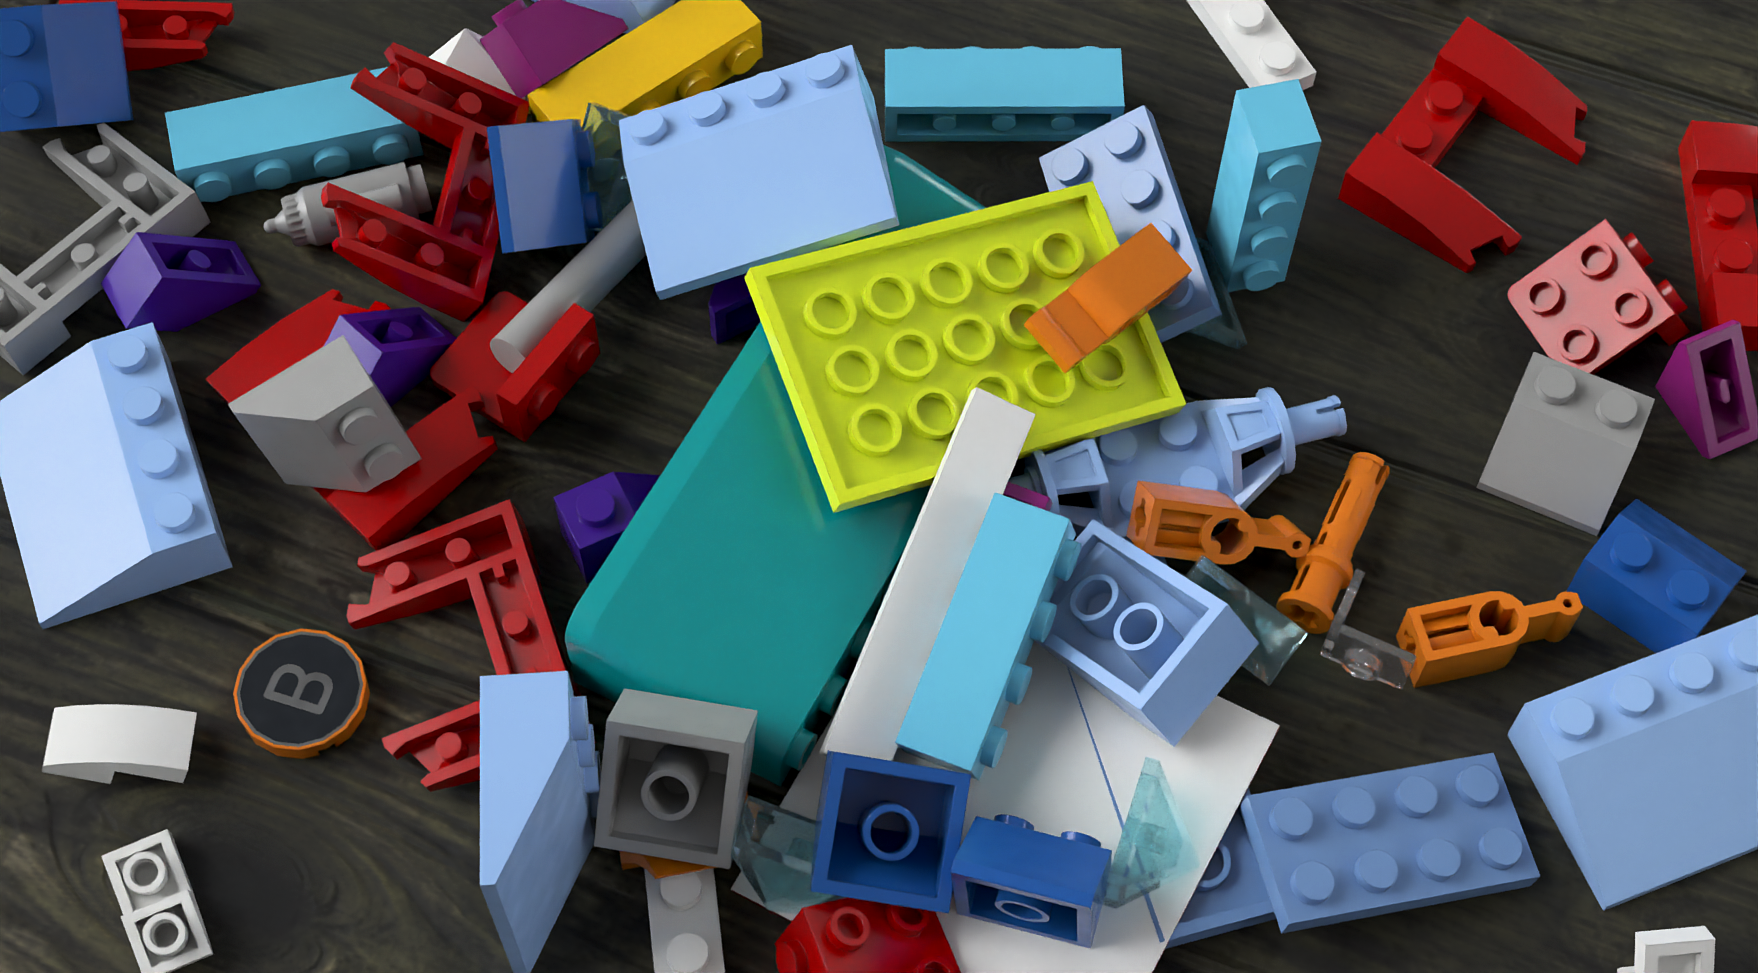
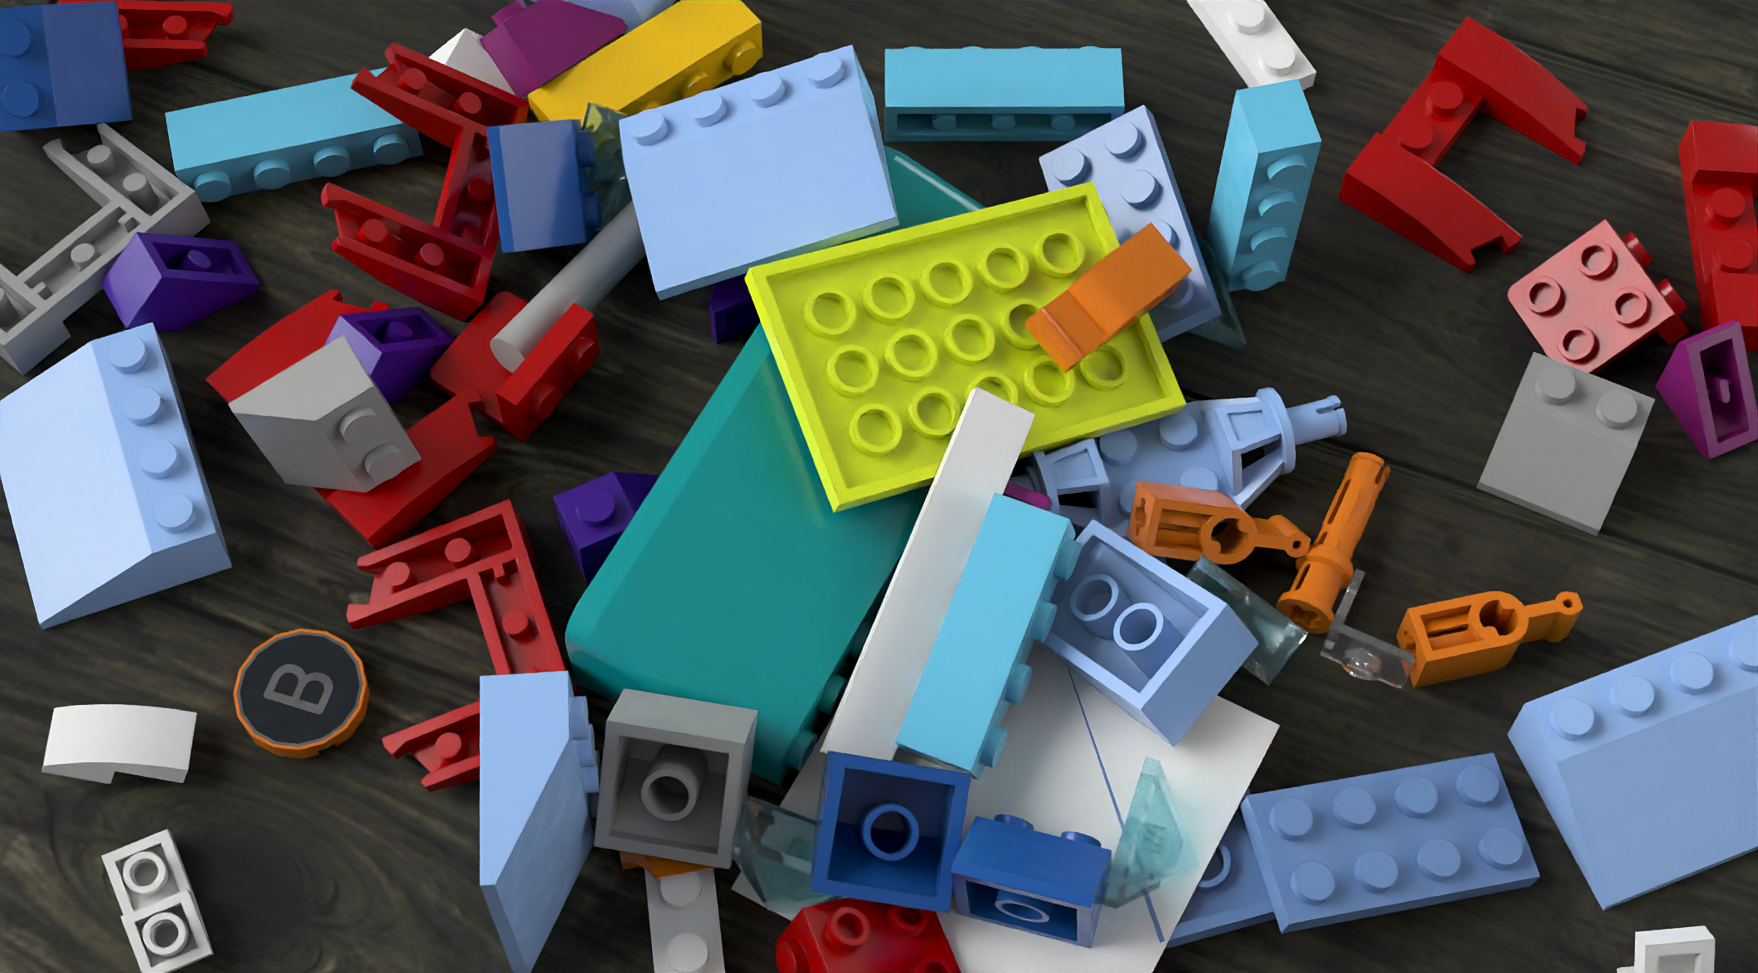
(311, 223): light grey piece -> none
(1654, 579): blue slope -> none

